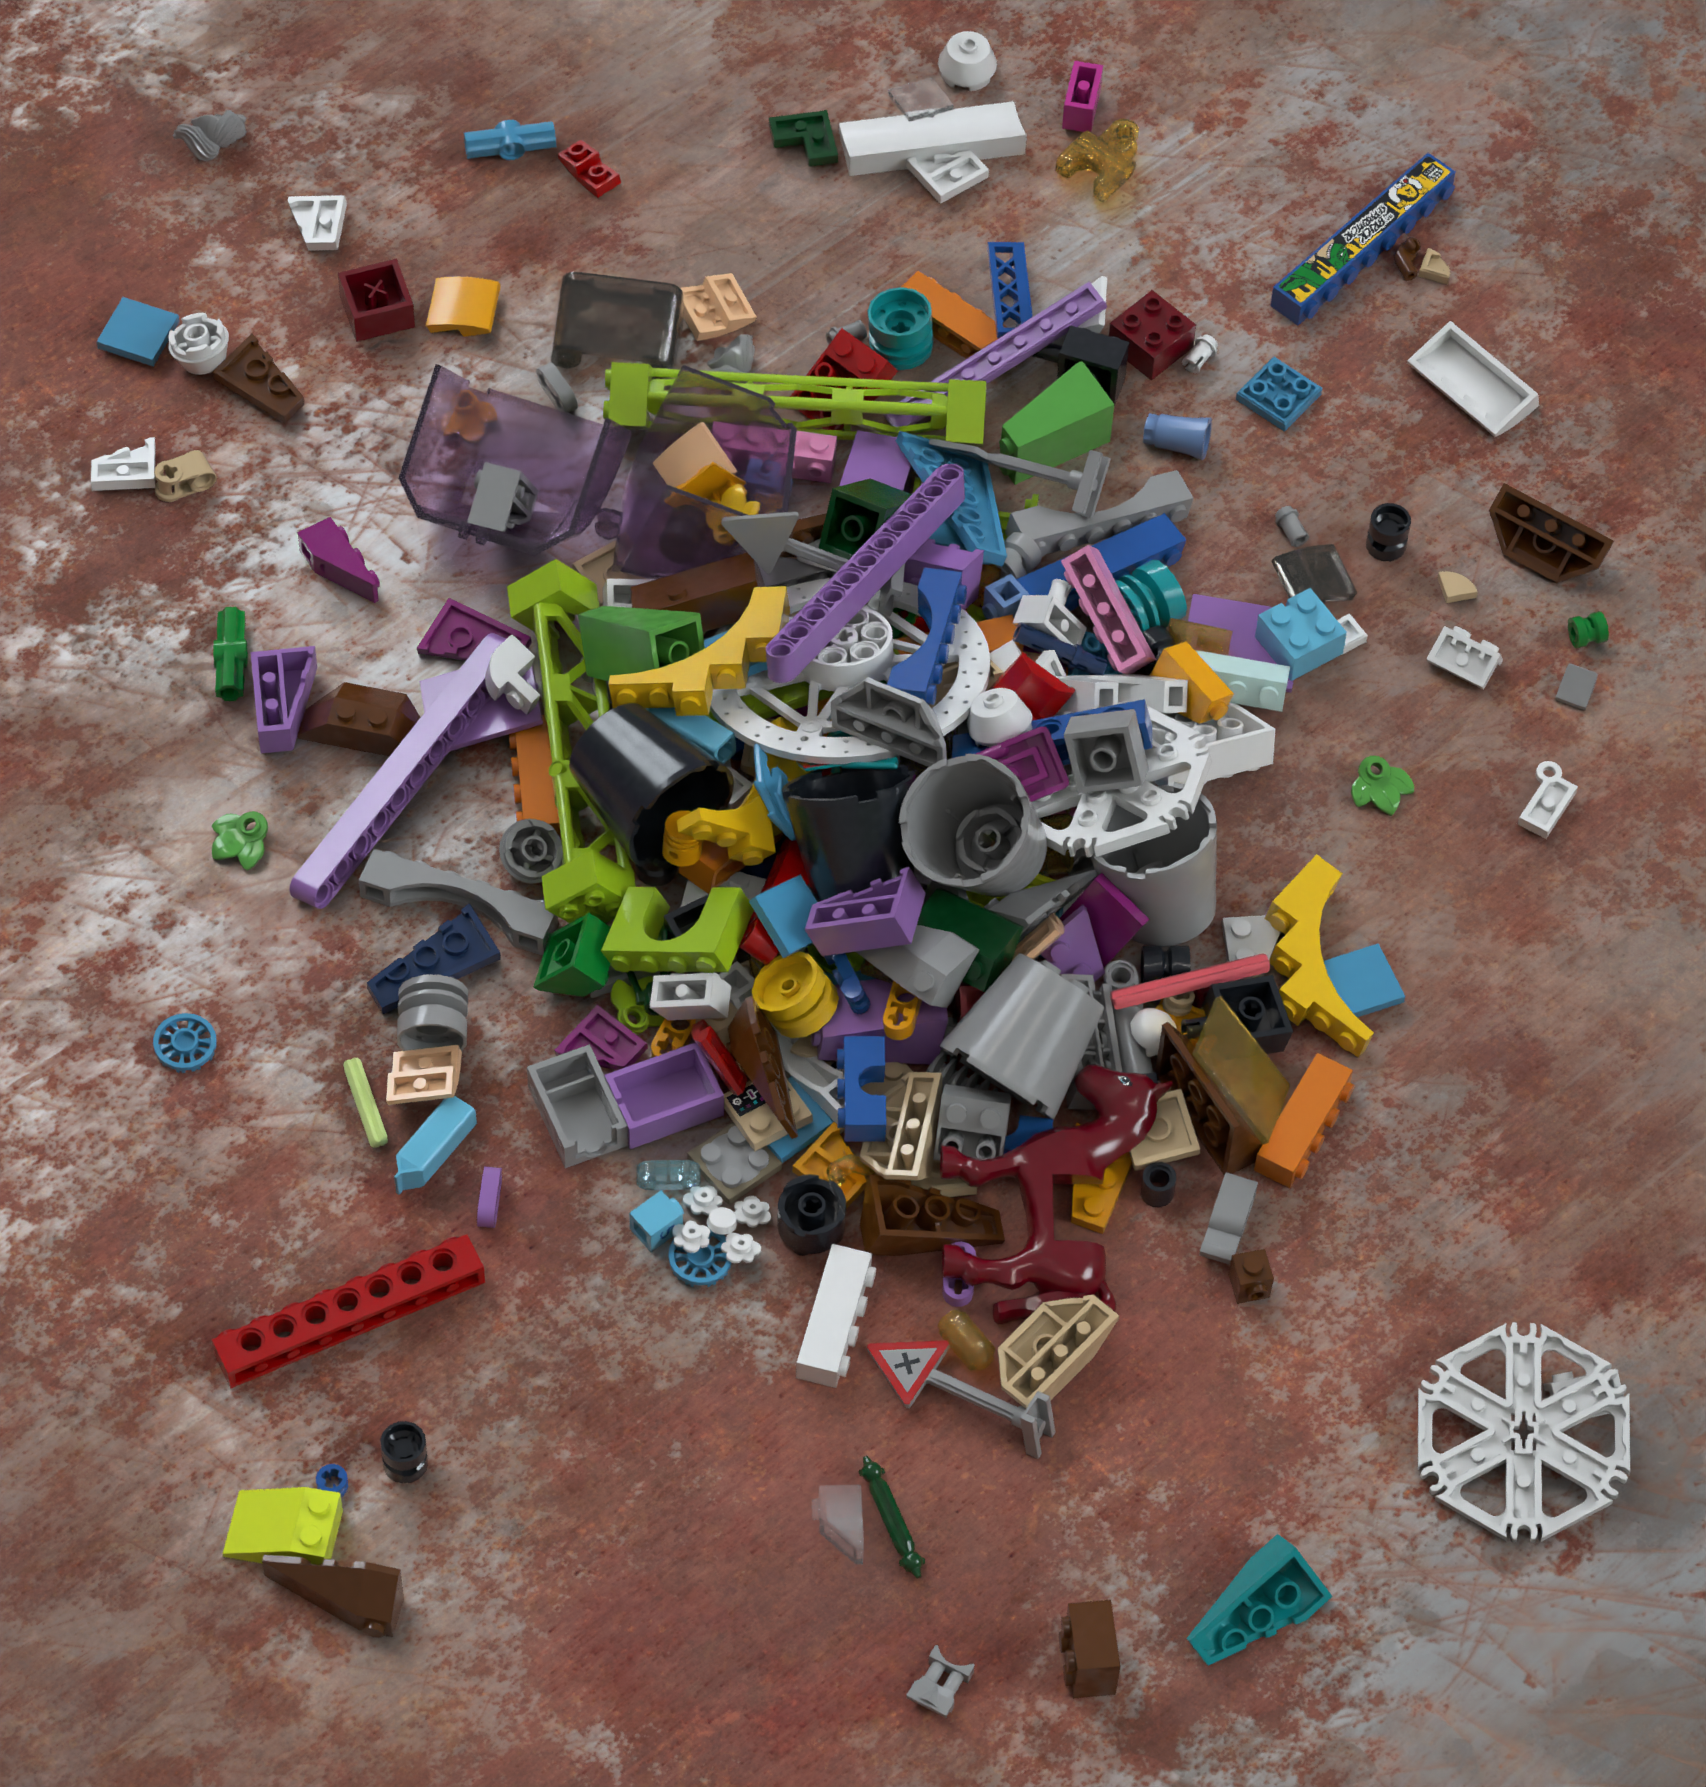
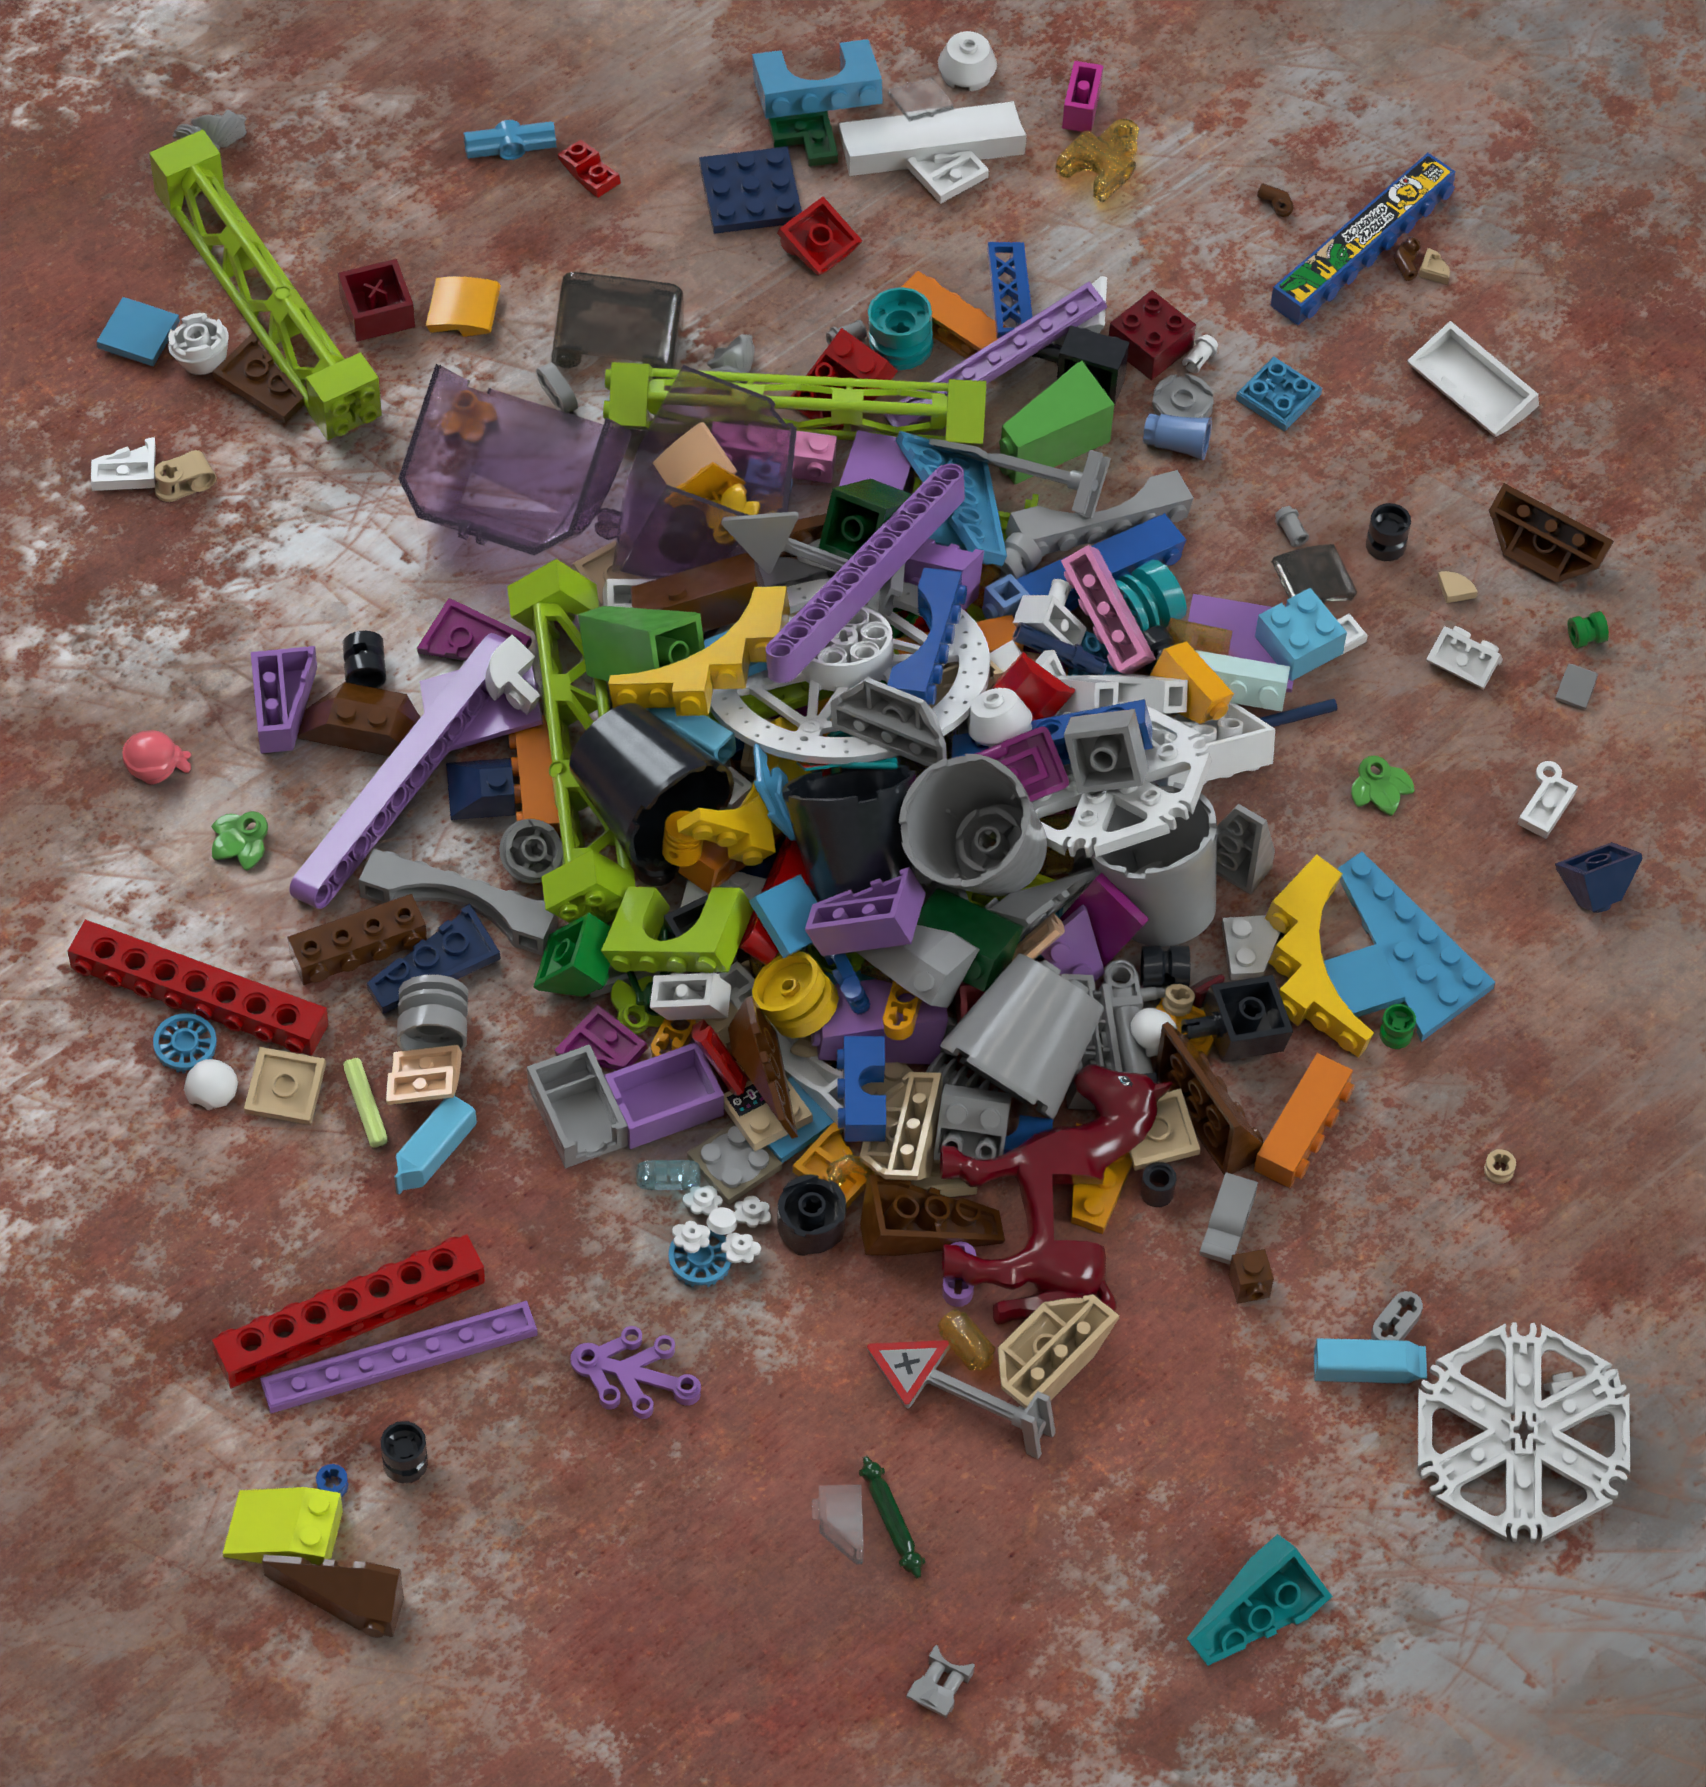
(154, 756): none -> coral hat
(211, 1084): none -> white hair
(217, 985): none -> red brick
(230, 654): green piece -> none
(285, 1086): none -> tan plate
(319, 219): white wing -> none
(332, 557): magenta slope -> none
(338, 390): none -> lime piece
(357, 939): none -> reddish brown brick
(364, 659): none -> black wheel
(398, 1357): none -> medium lavender tile
(481, 789): none -> dark blue slope
(489, 1197): medium lavender beam -> none
(502, 498): light grey wedge -> none
(631, 1370): none -> medium lavender plant
(655, 1220): medium azure brick -> none
(716, 307): light nougat slope -> none
(749, 189): none -> dark blue plate
(789, 95): none -> dark azure arch
(819, 237): none -> red slope
(834, 1316): white brick -> none
(1090, 1649): reddish brown brick -> none
(1183, 397): none -> light grey tile
(1189, 981): coral axle -> none
(1241, 1070): clear yellow piece -> none
(1244, 849): none -> light grey wedge
(1279, 198): none -> reddish brown arm
(1300, 713): none -> dark blue bar
(1369, 1361): none -> medium azure piece
(1391, 1316): none -> light grey beam
(1397, 1026): none -> green wheel
(1427, 963): none -> dark azure wing
(1500, 1176): none -> tan bush
(1600, 875): none -> dark blue slope

